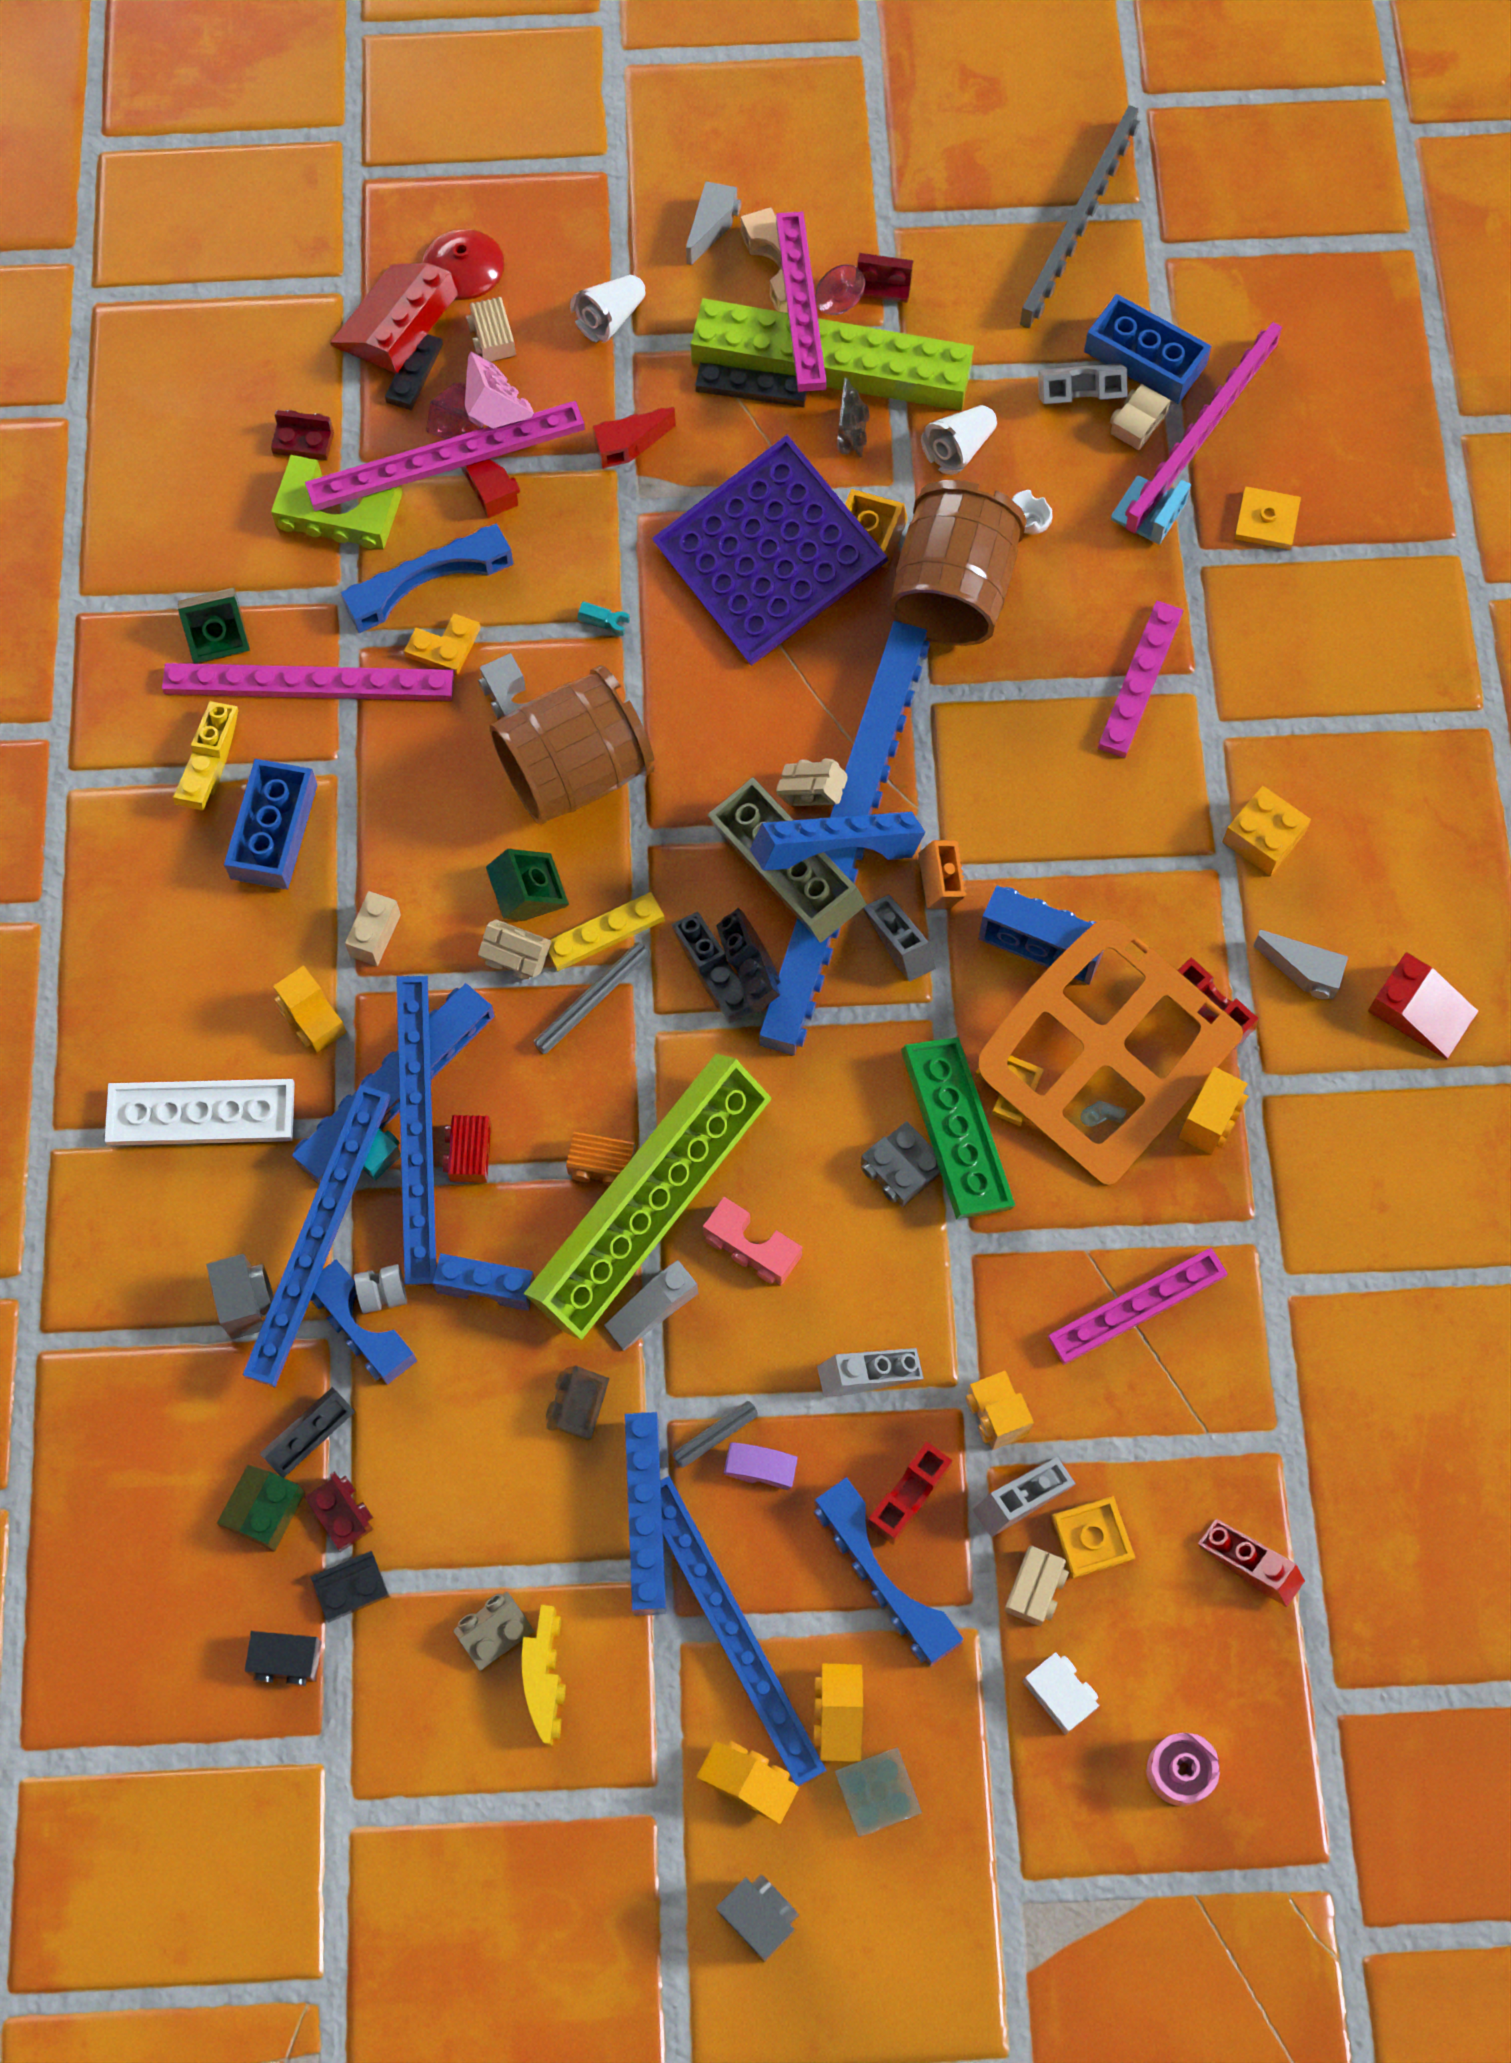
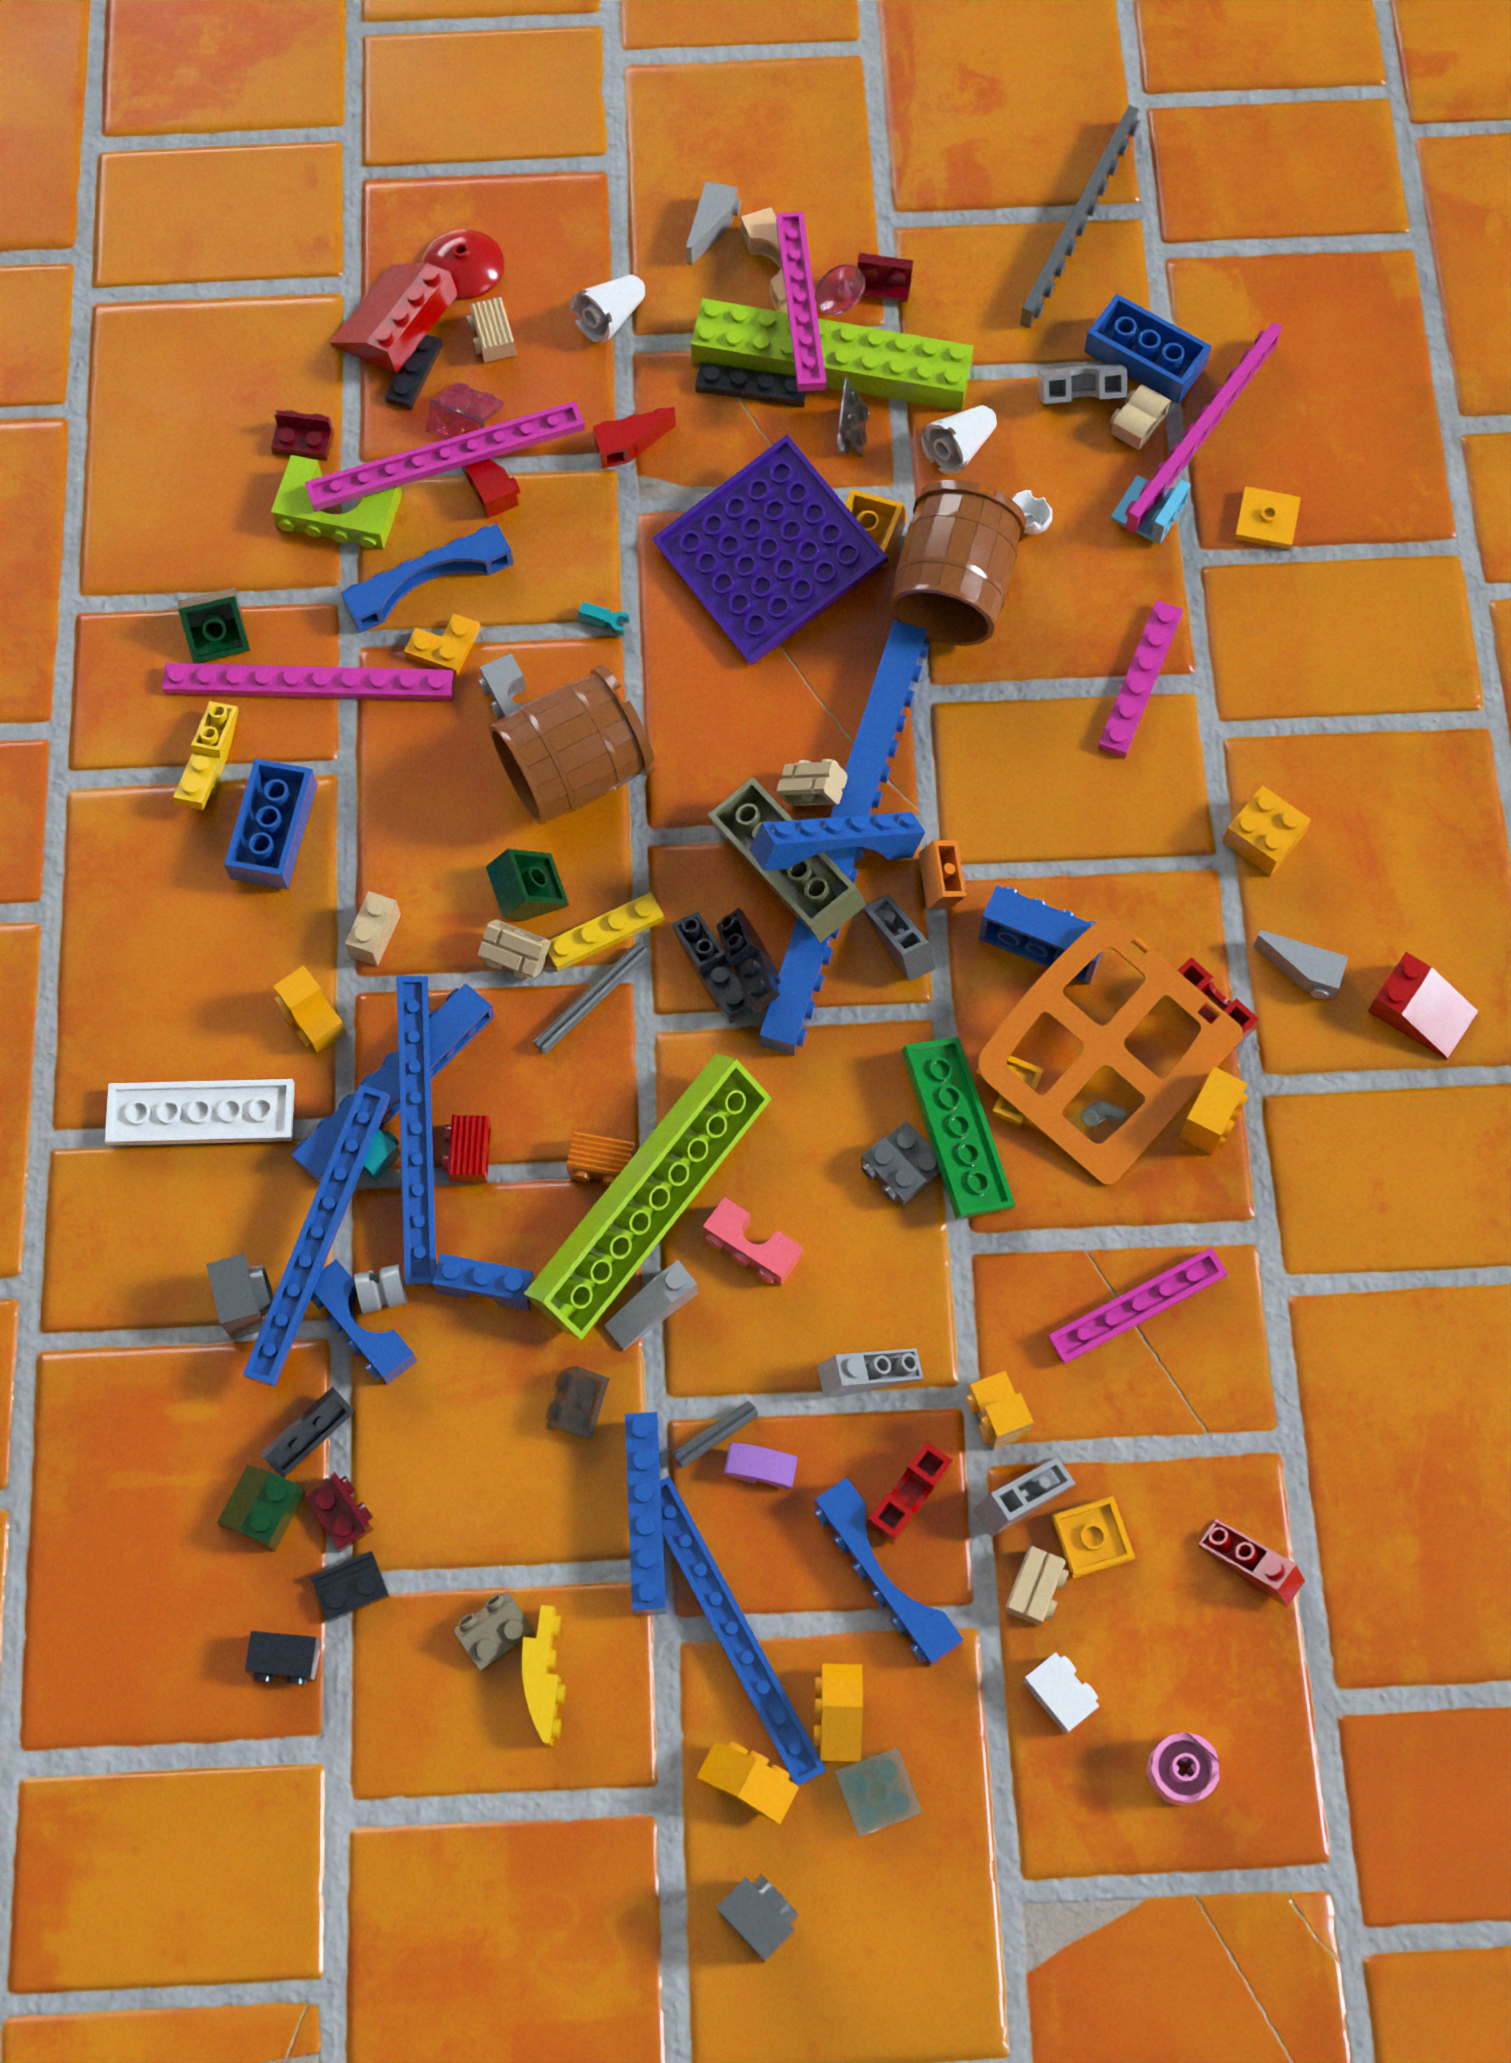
(490, 397): bright pink wedge -> none

